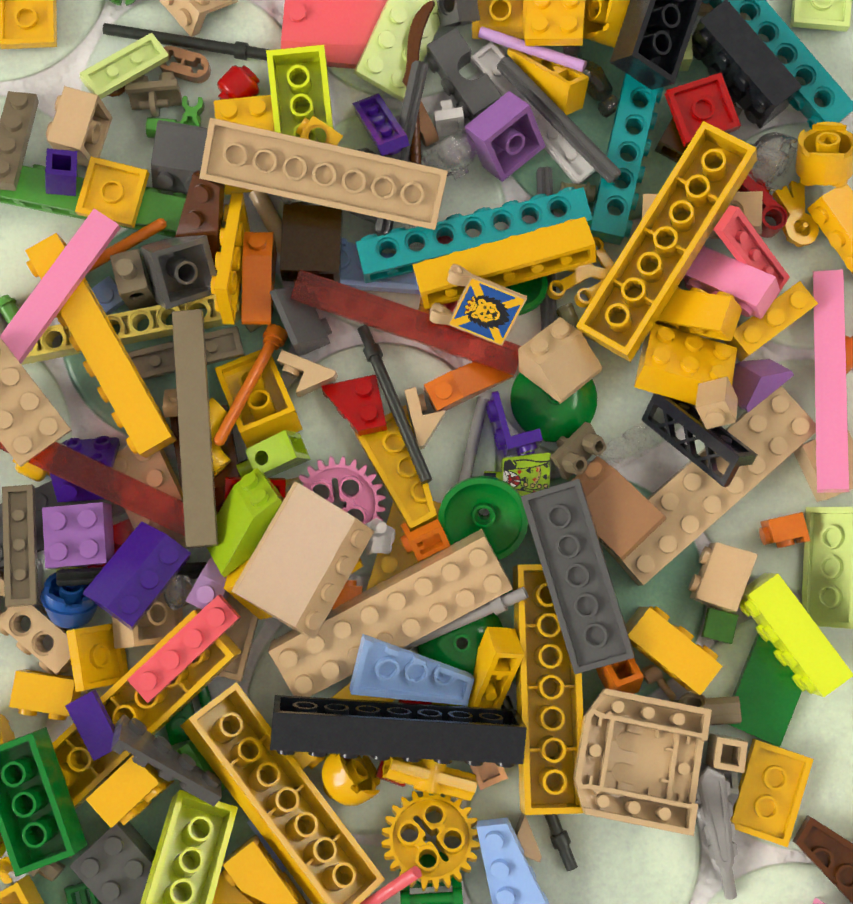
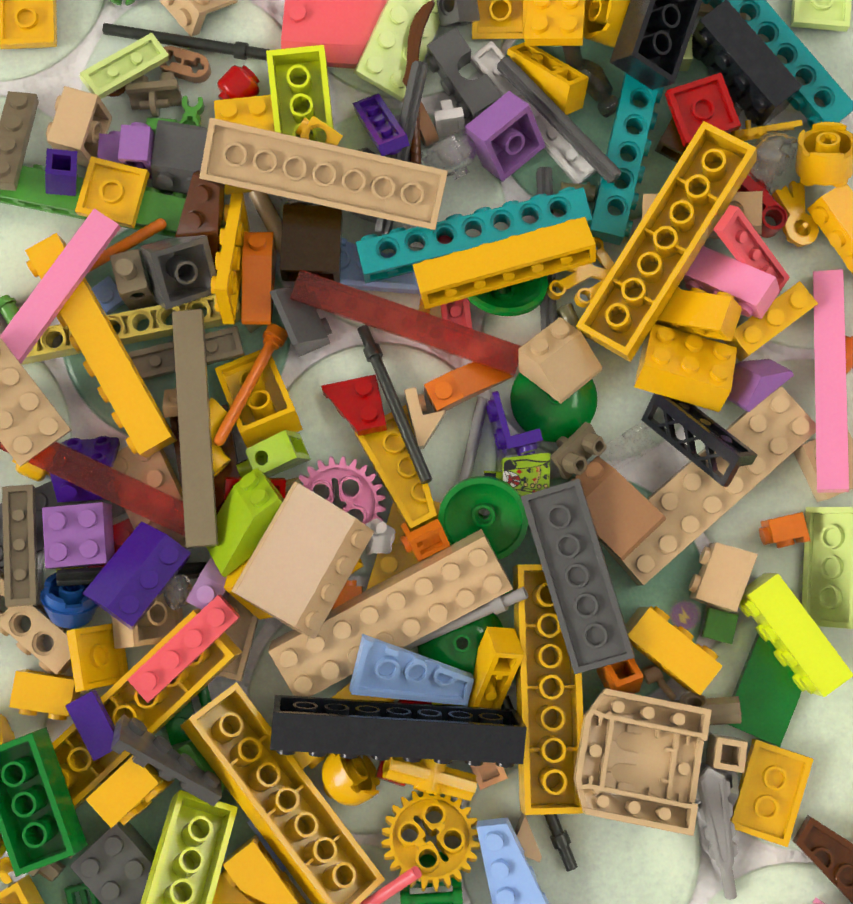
(129, 146): none -> medium lavender brick
(313, 374): tan slope -> none
(482, 308): flag -> none
(537, 51): lavender bar -> none
(685, 614): none -> clear tile
(716, 403): tan brick -> none
(751, 133): none -> yellow piece

